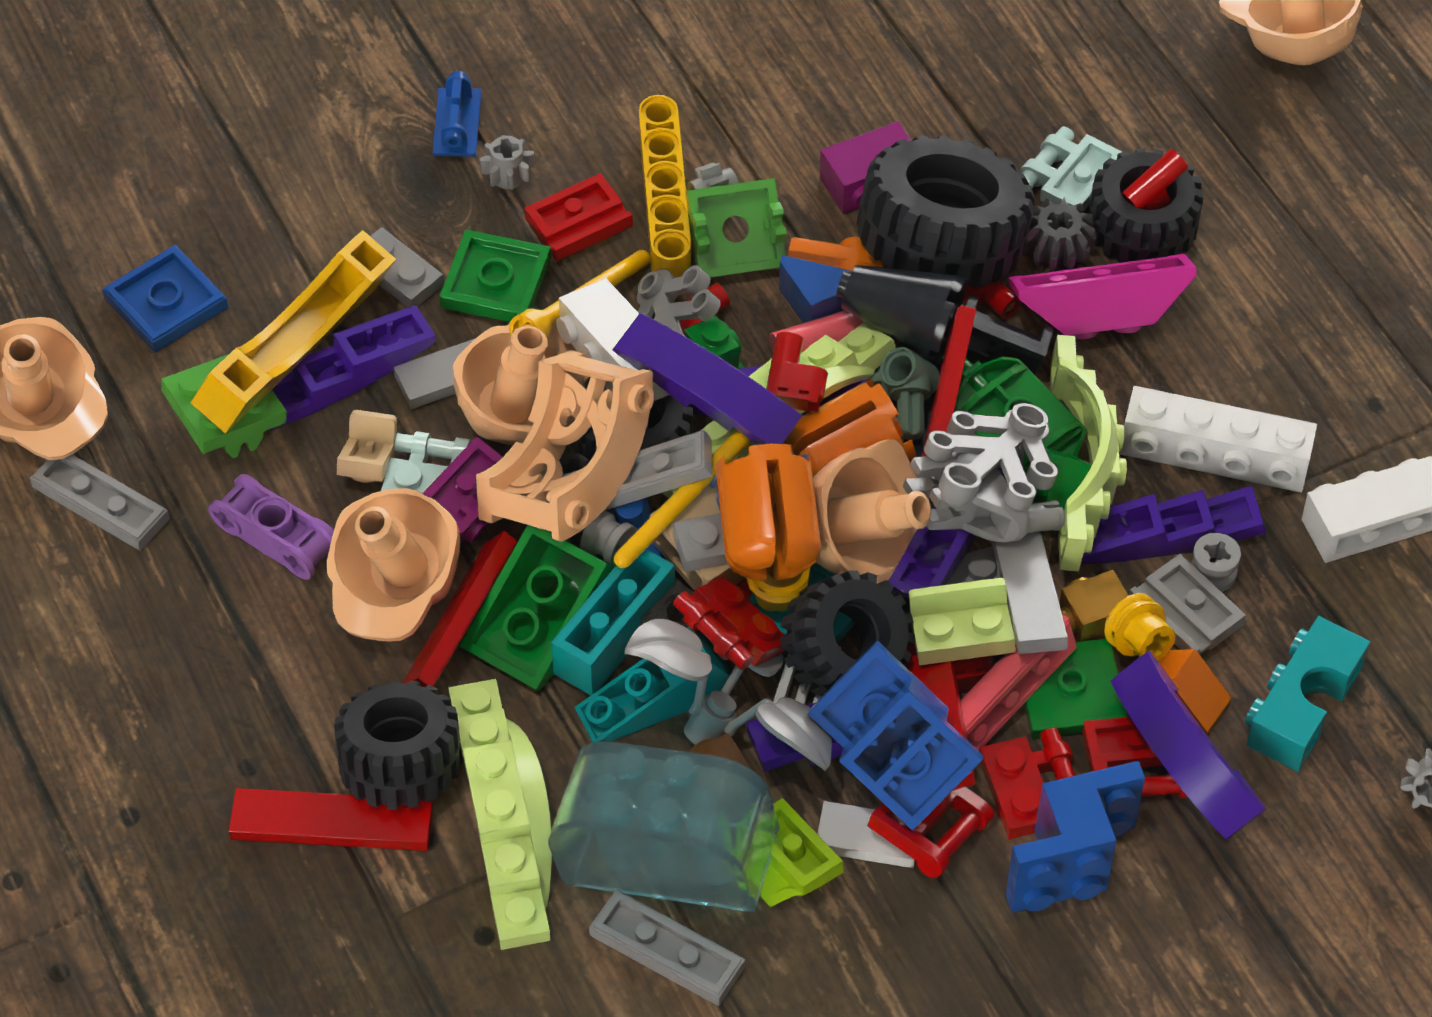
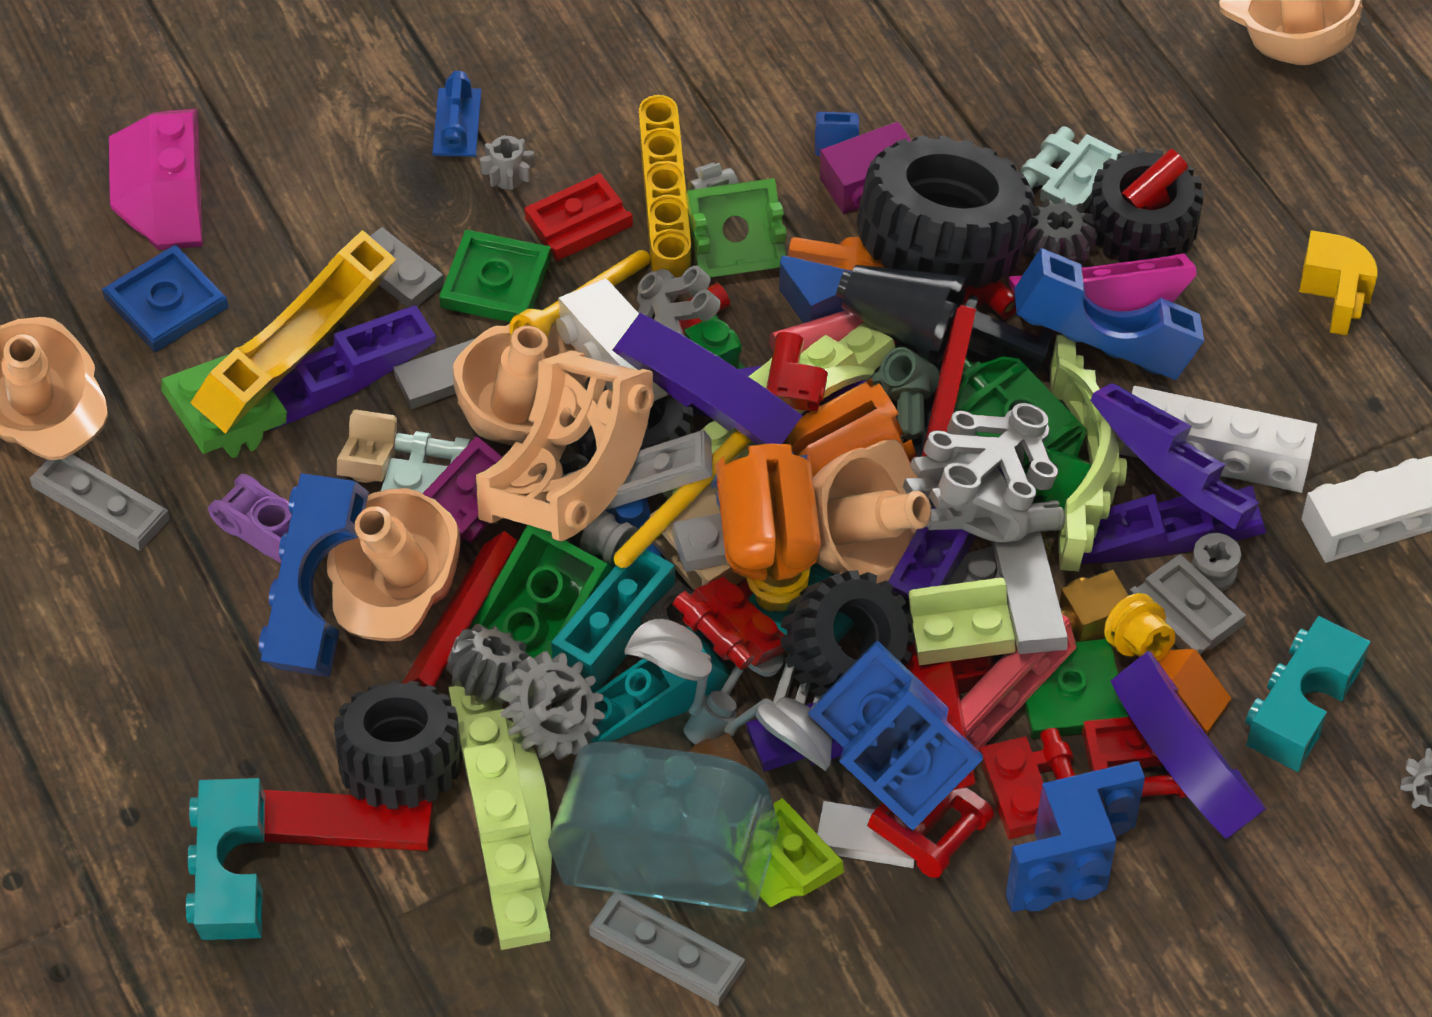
(158, 178): none -> dark pink wedge
(225, 816): none -> teal arch
(320, 520): none -> blue arch
(483, 660): none -> dark grey gear
(537, 685): none -> light grey gear
(834, 128): none -> blue slope
(1155, 337): none -> blue arch
(1162, 446): none -> dark purple slope
(1342, 271): none -> yellow brick

